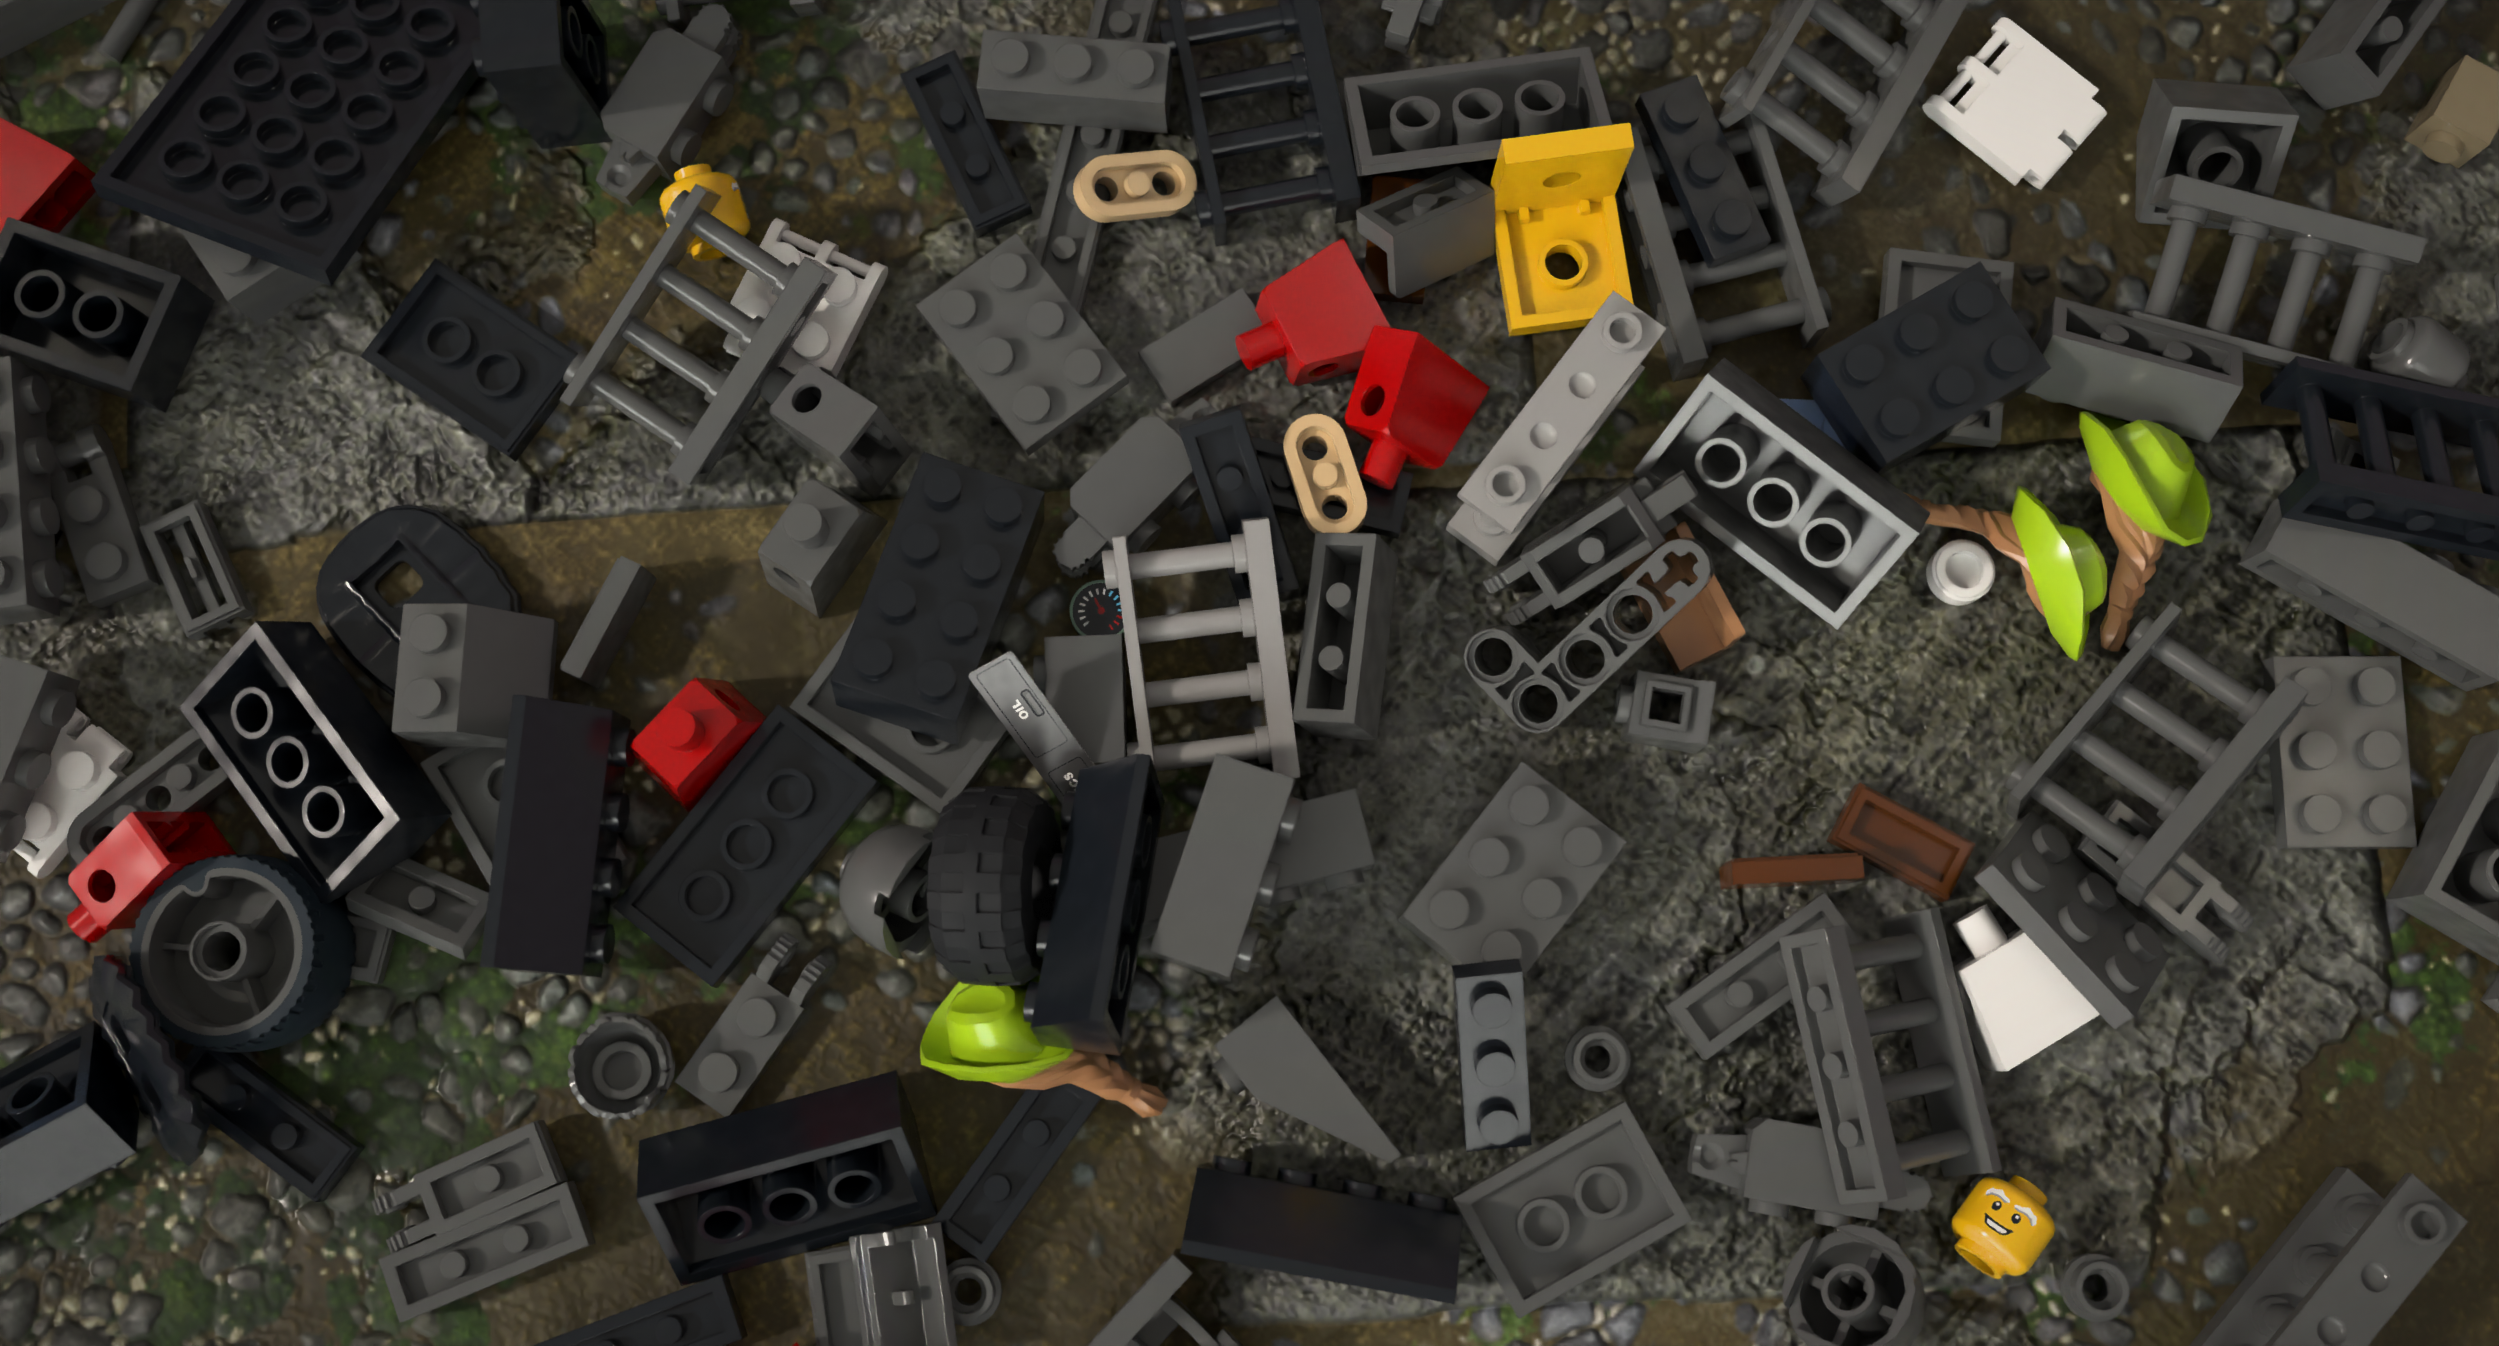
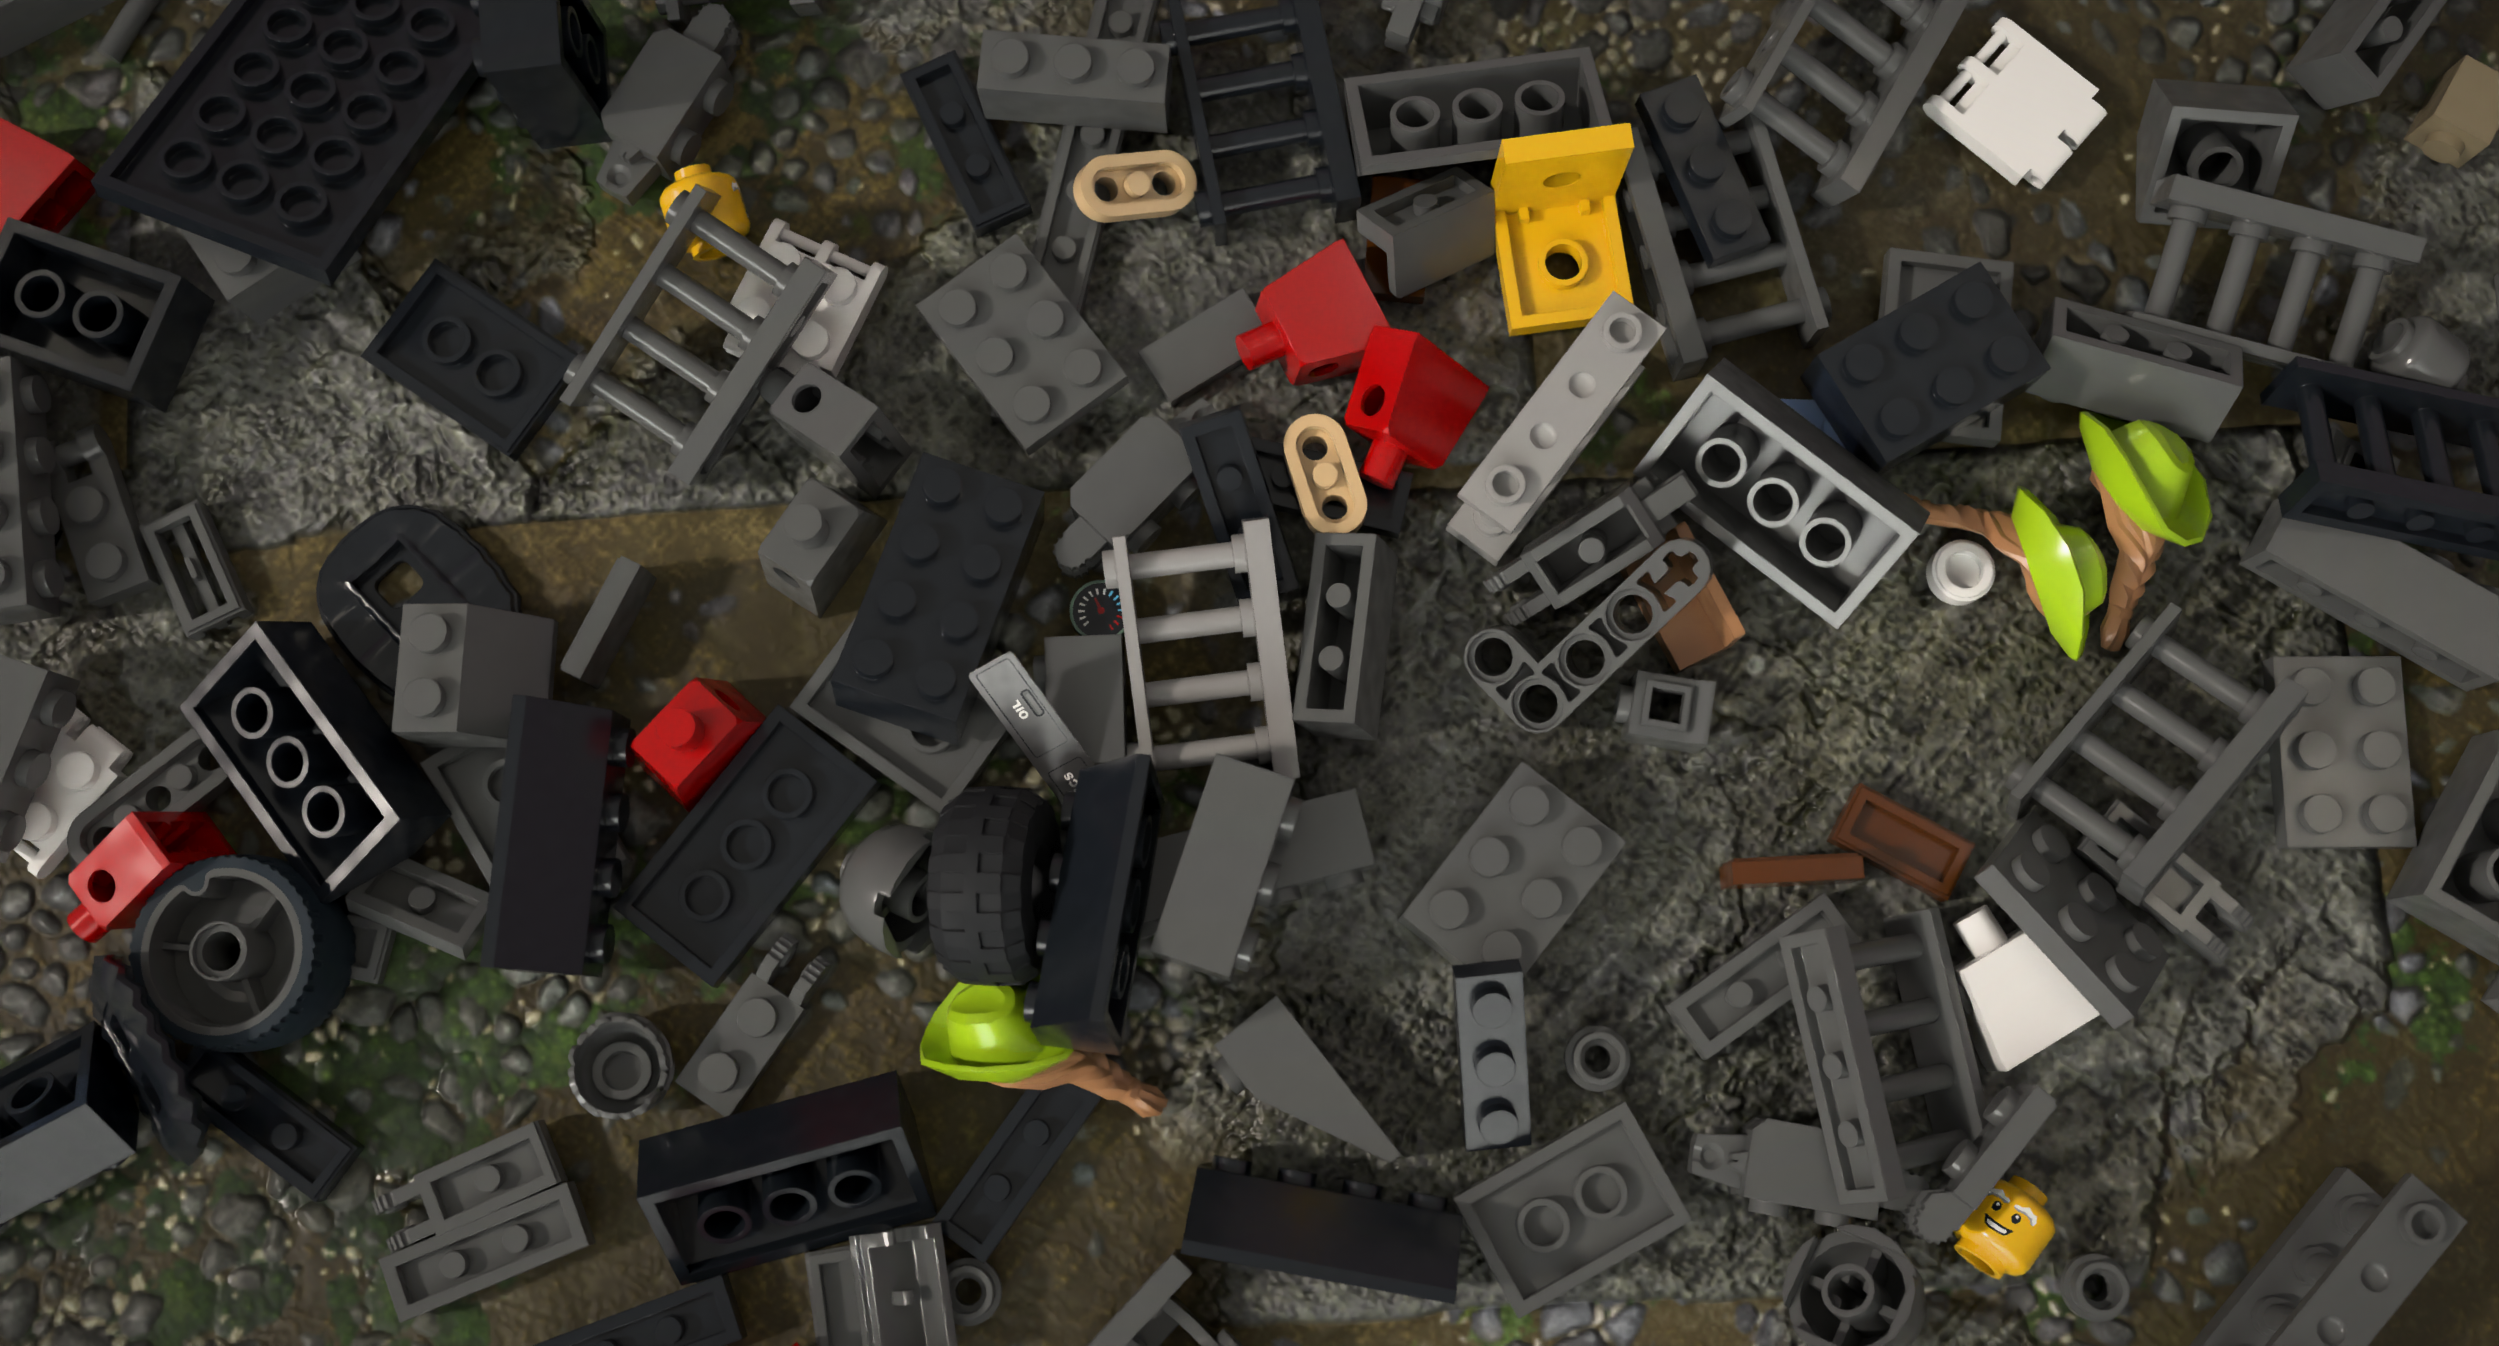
(1979, 1165): none -> dark grey hinge

